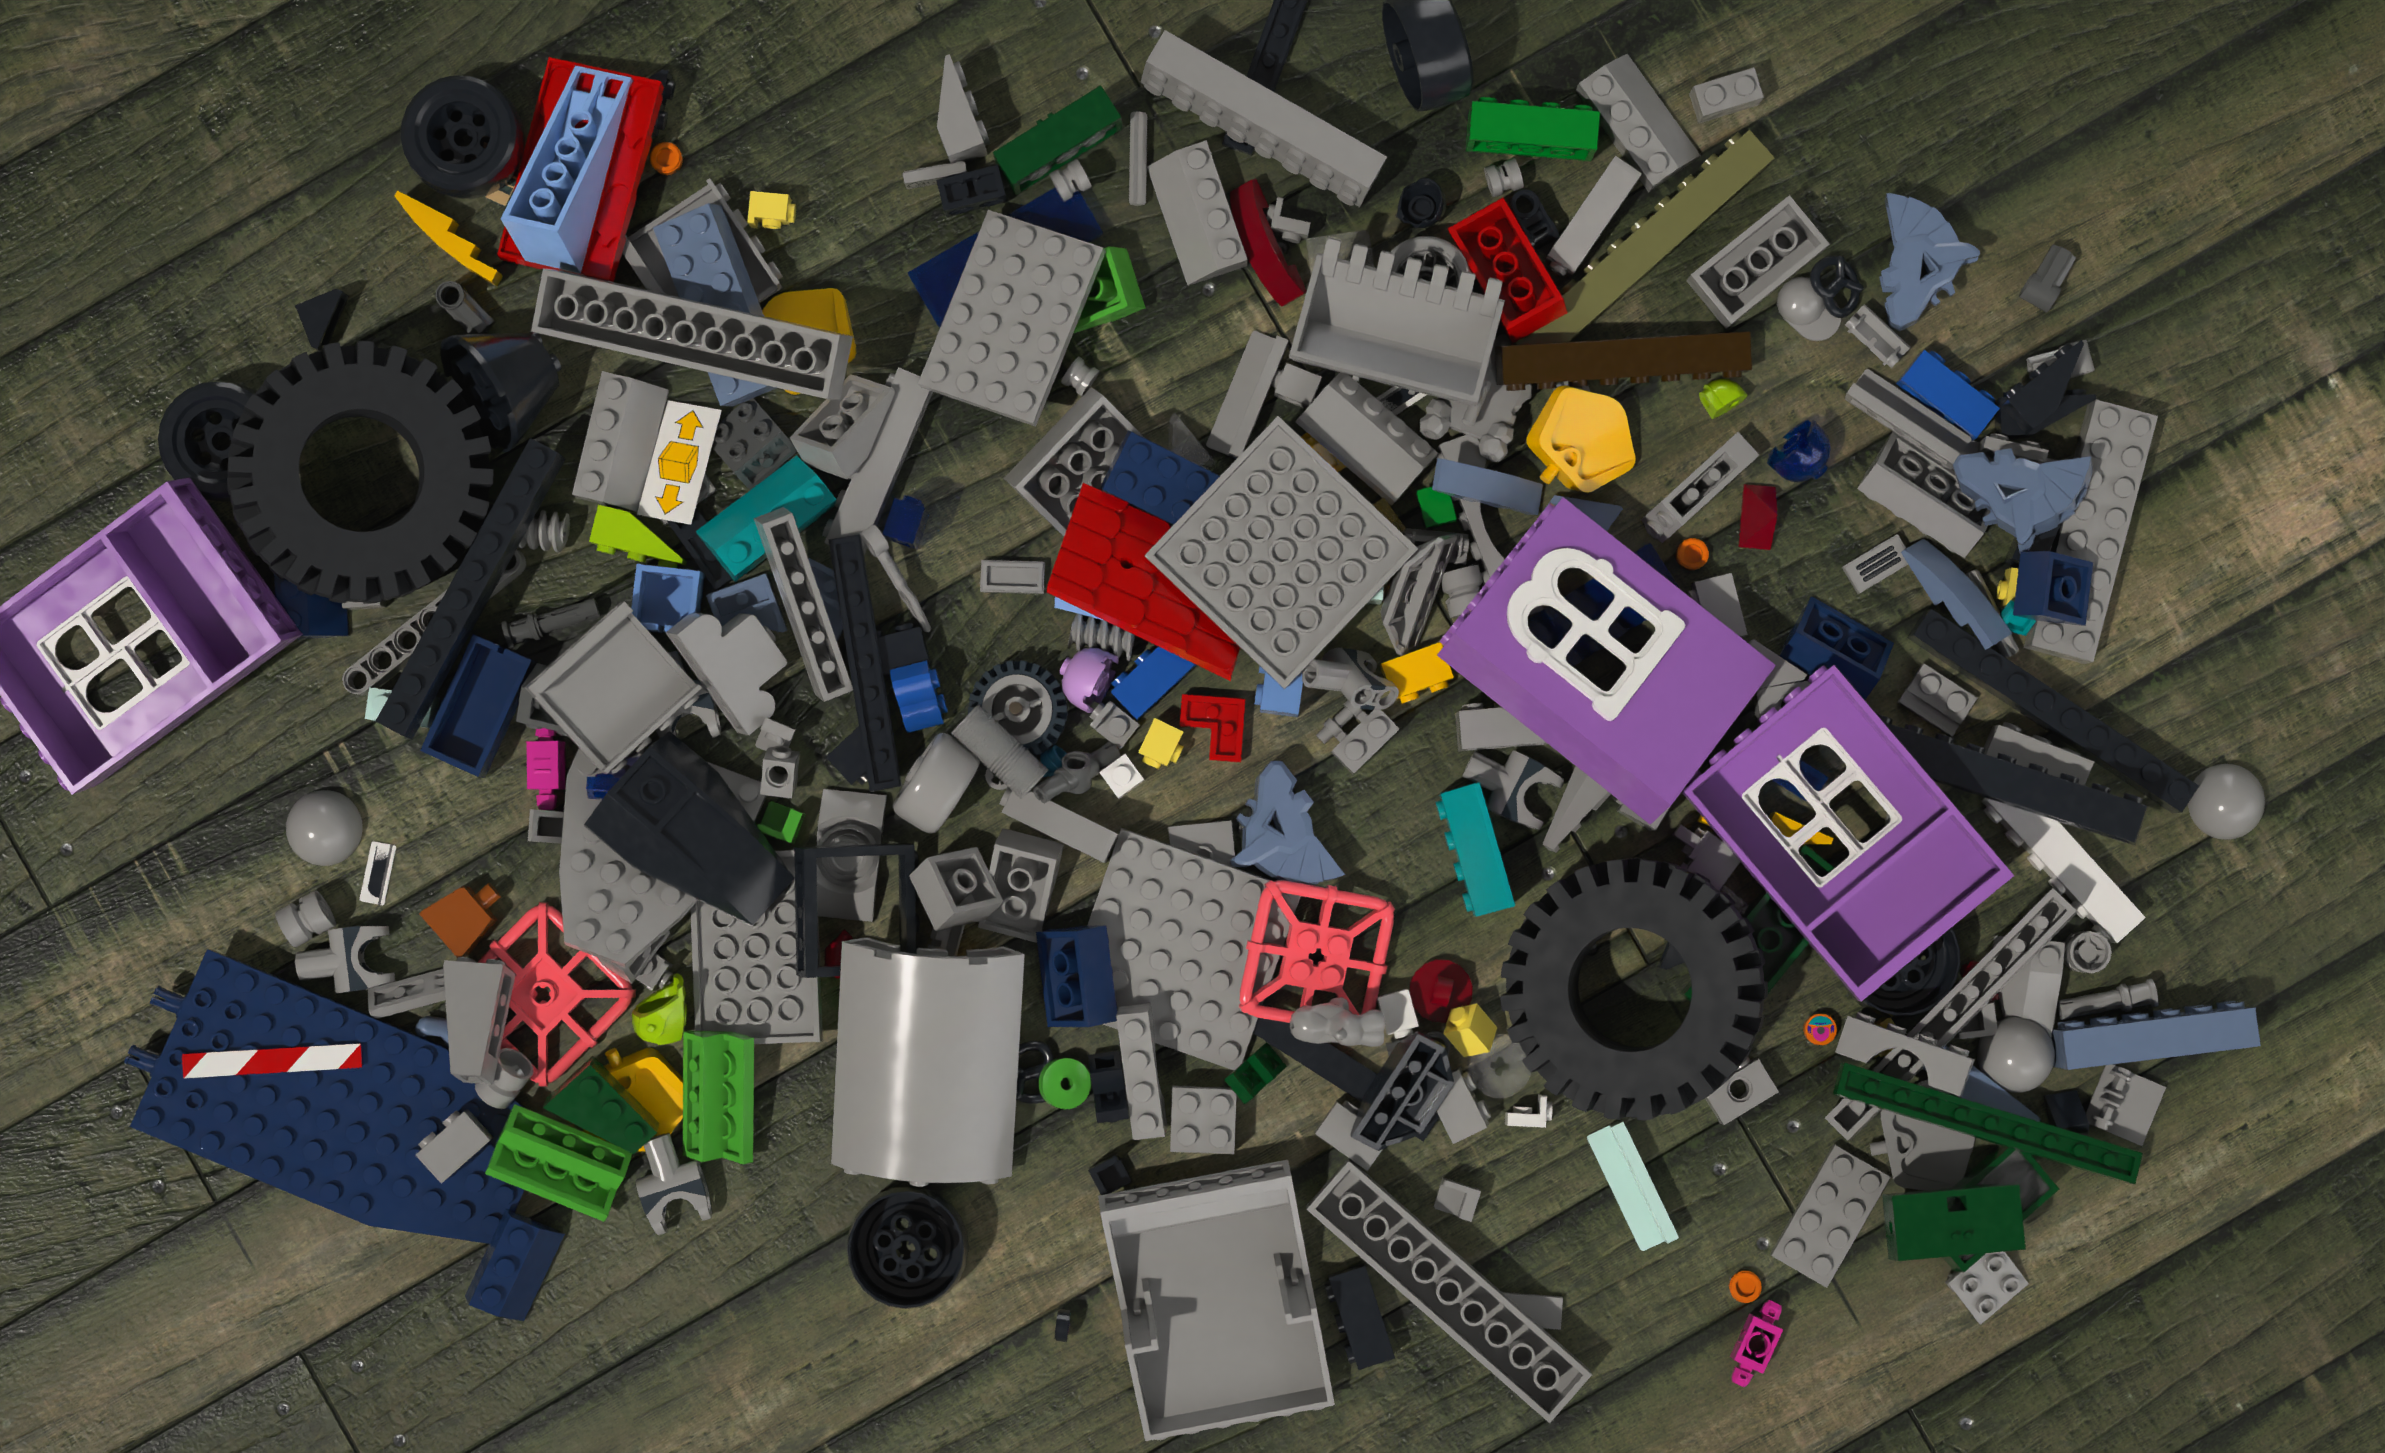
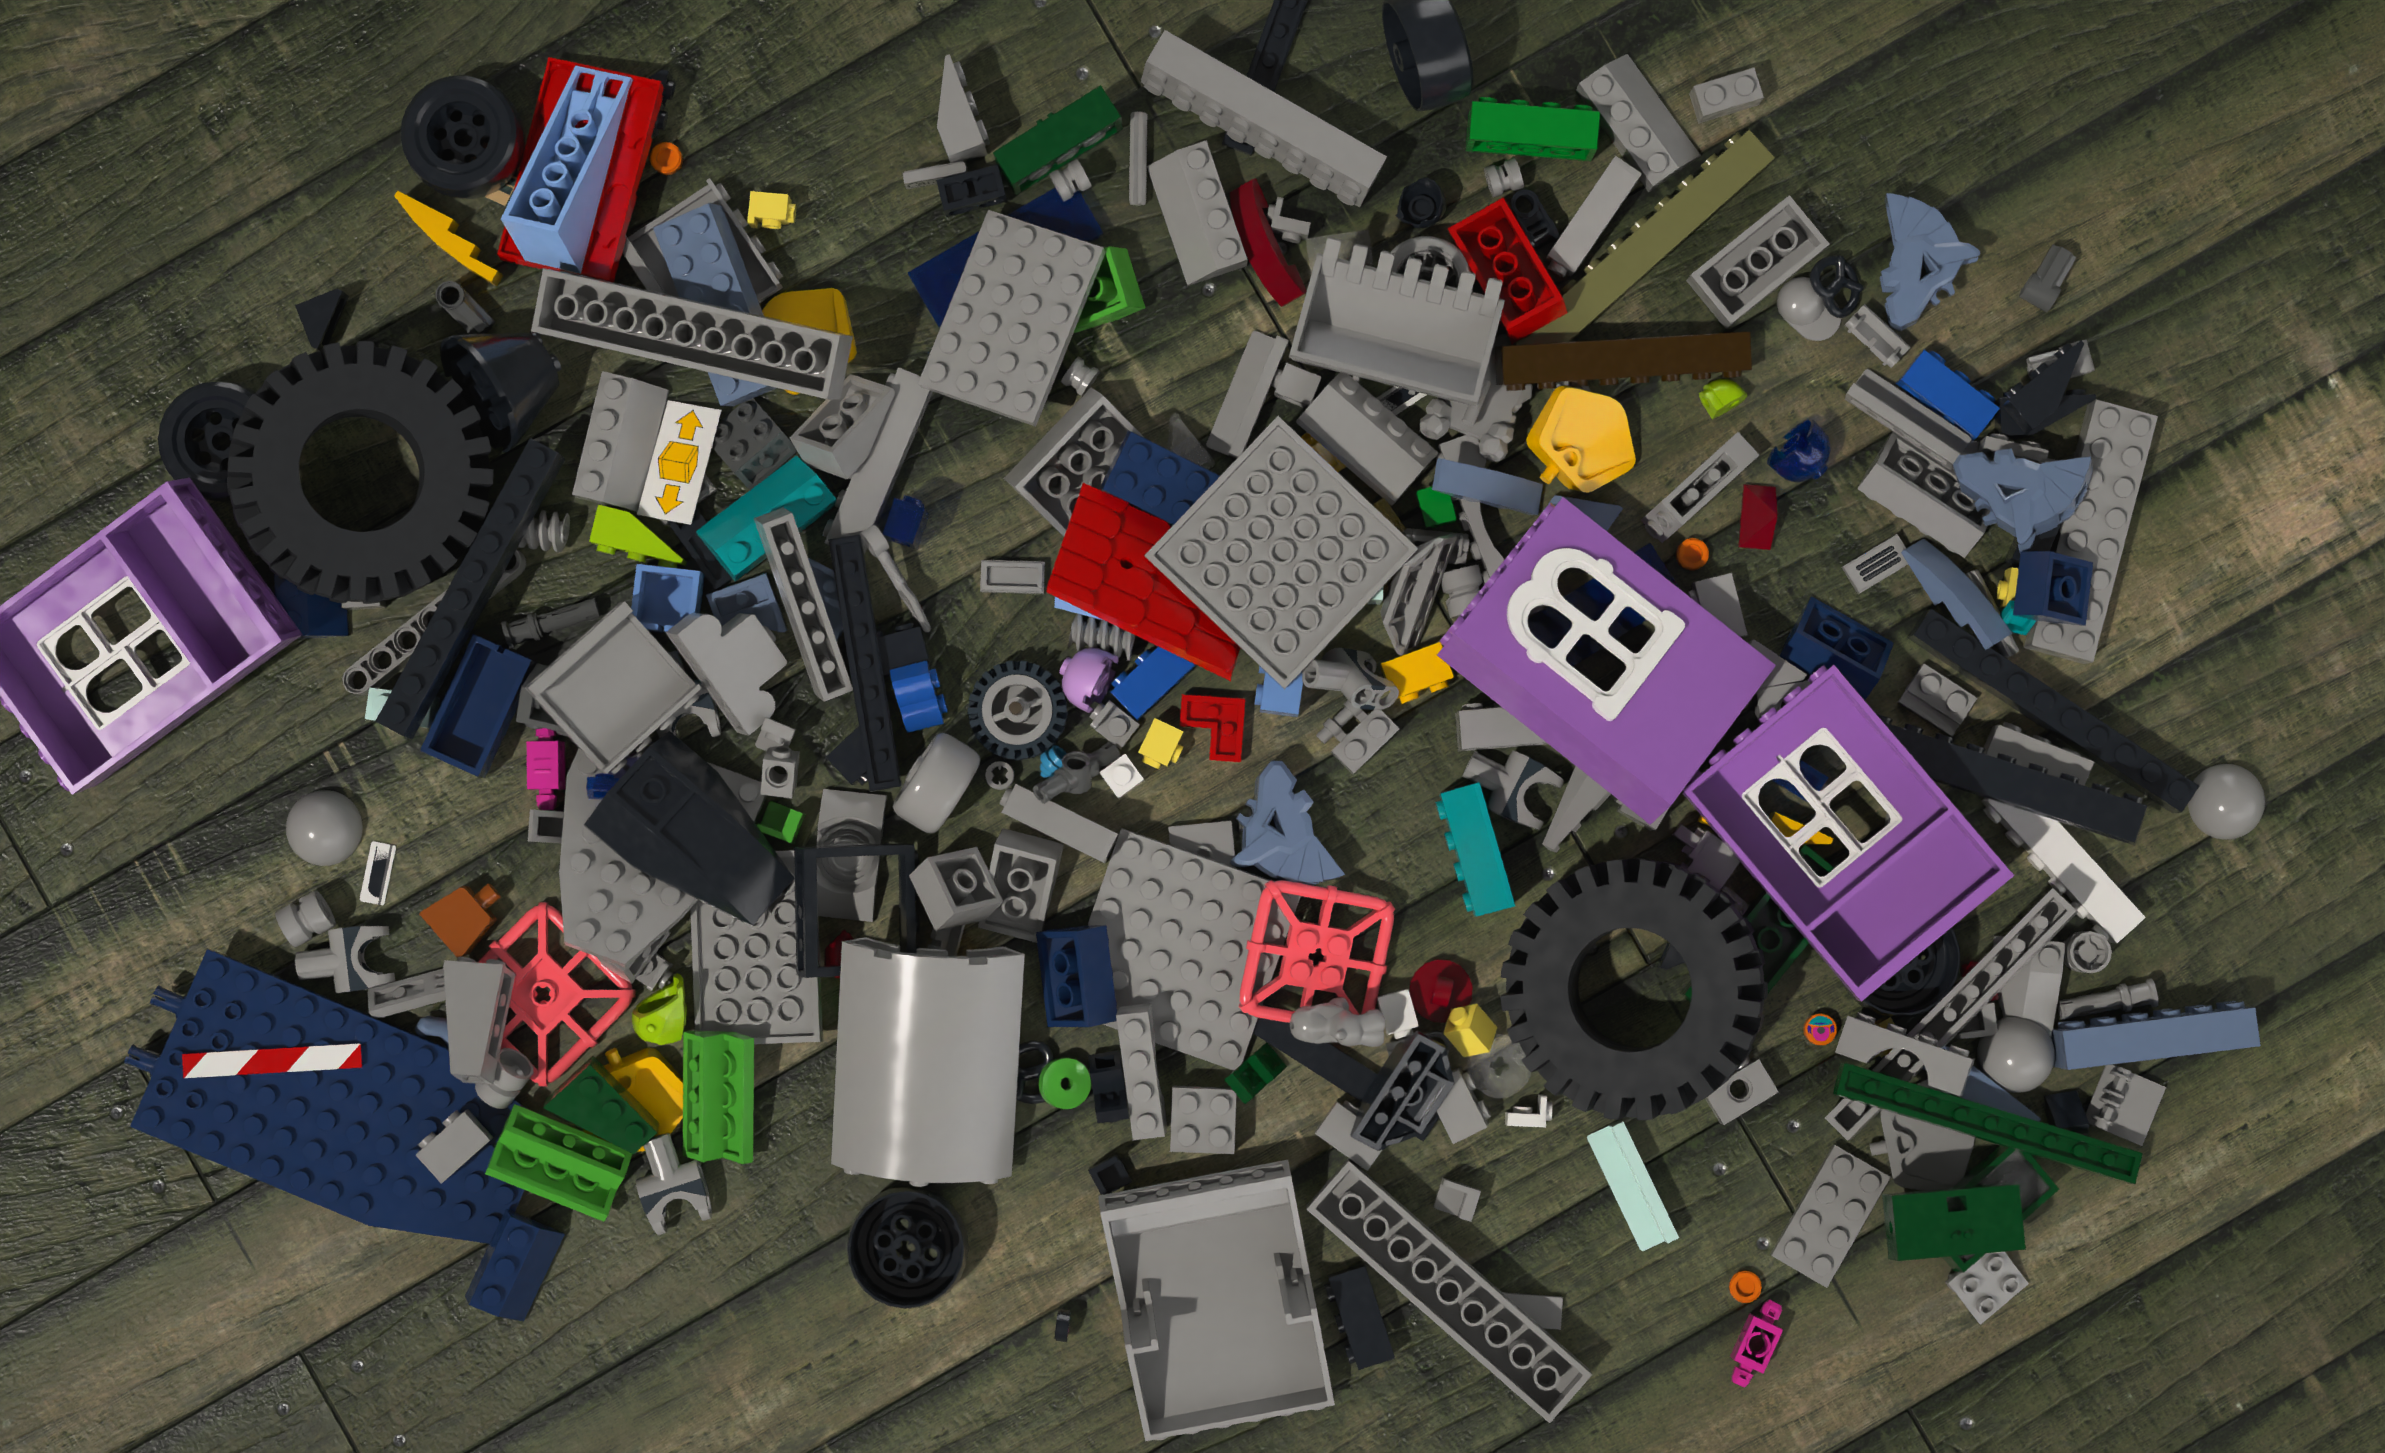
(1000, 750): light grey piece -> none

